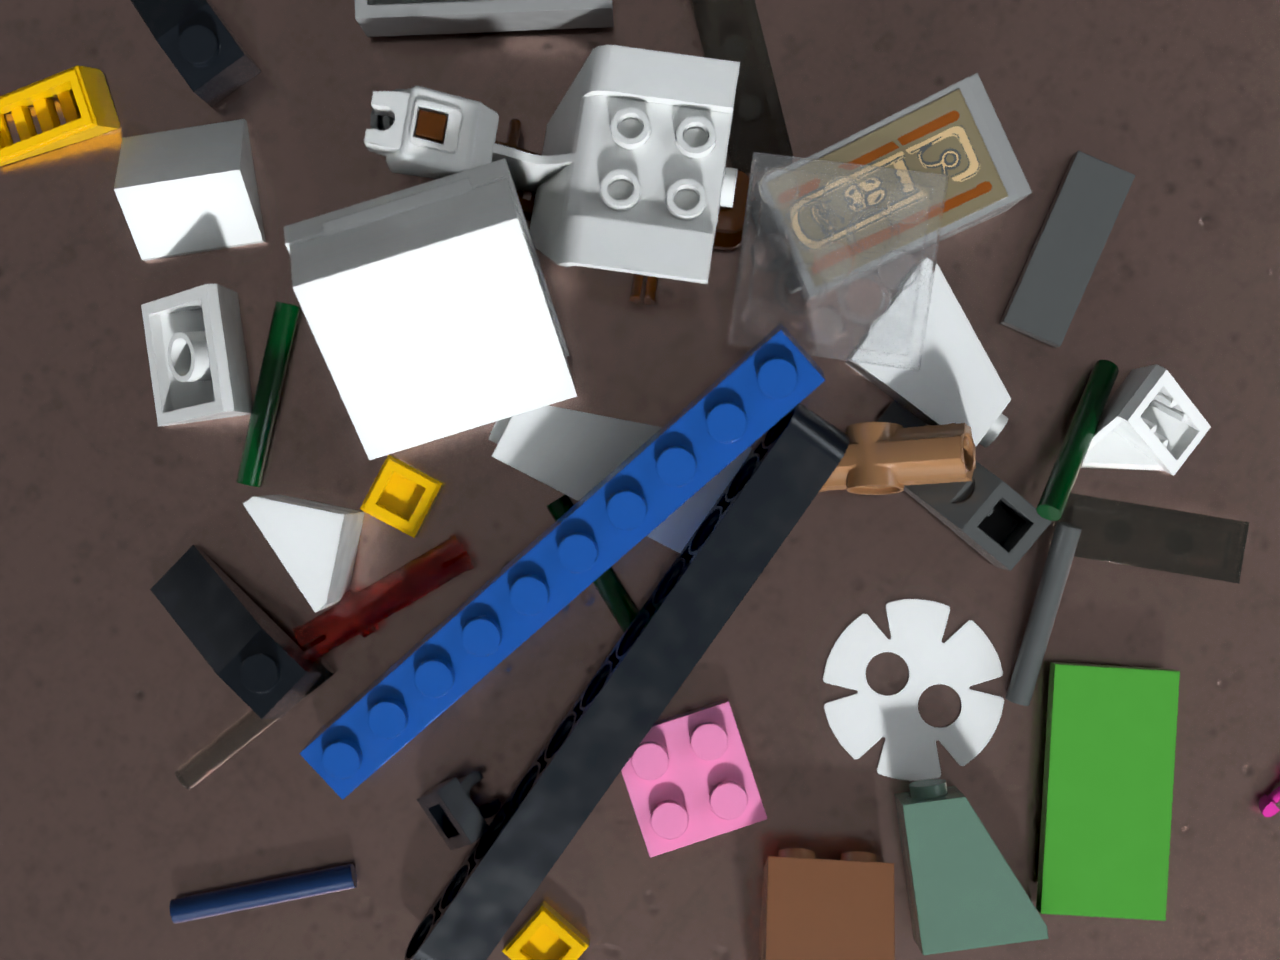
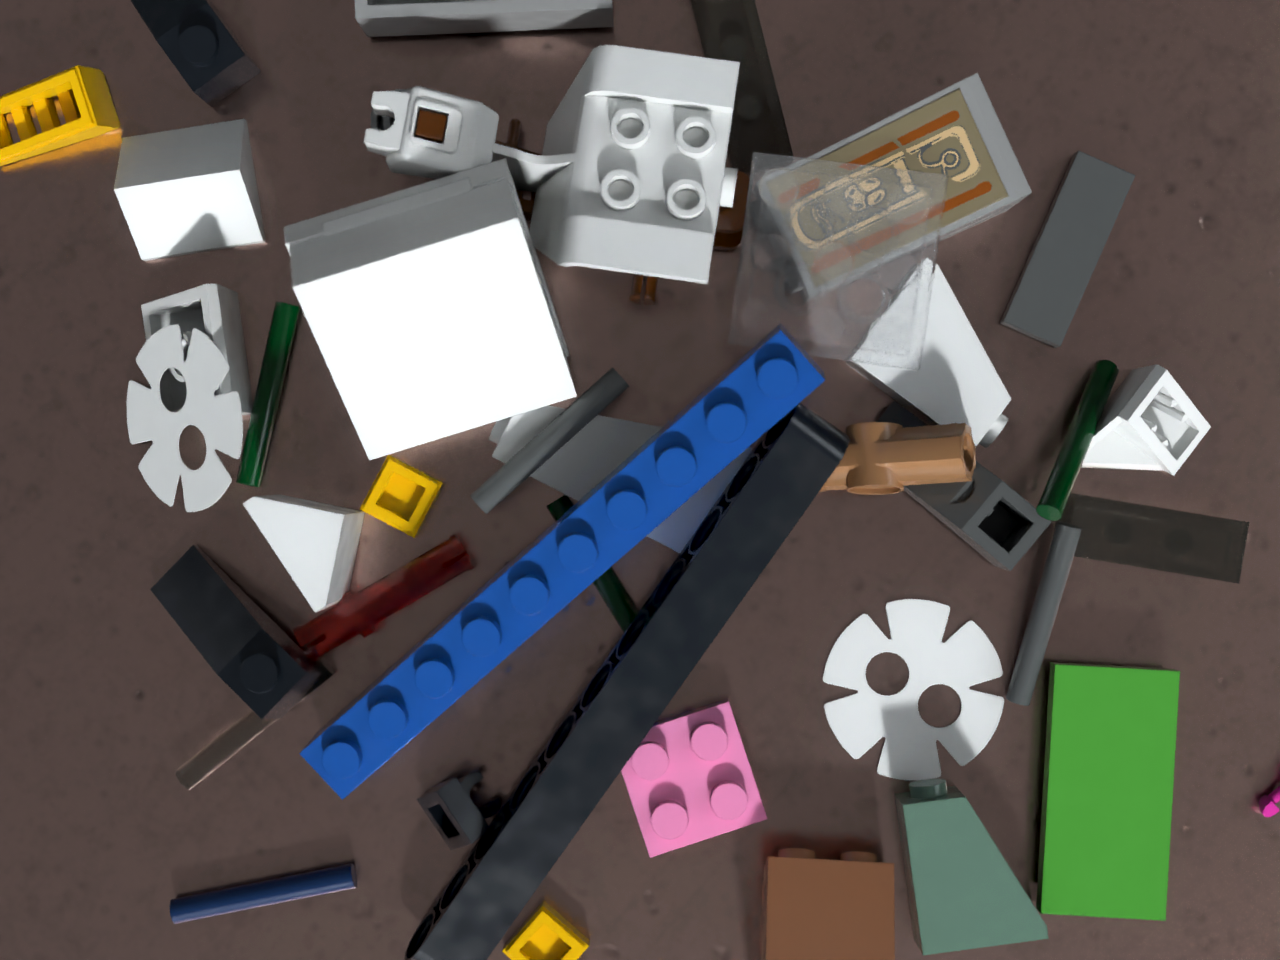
(215, 416): none -> white piece
(549, 440): none -> dark grey bar

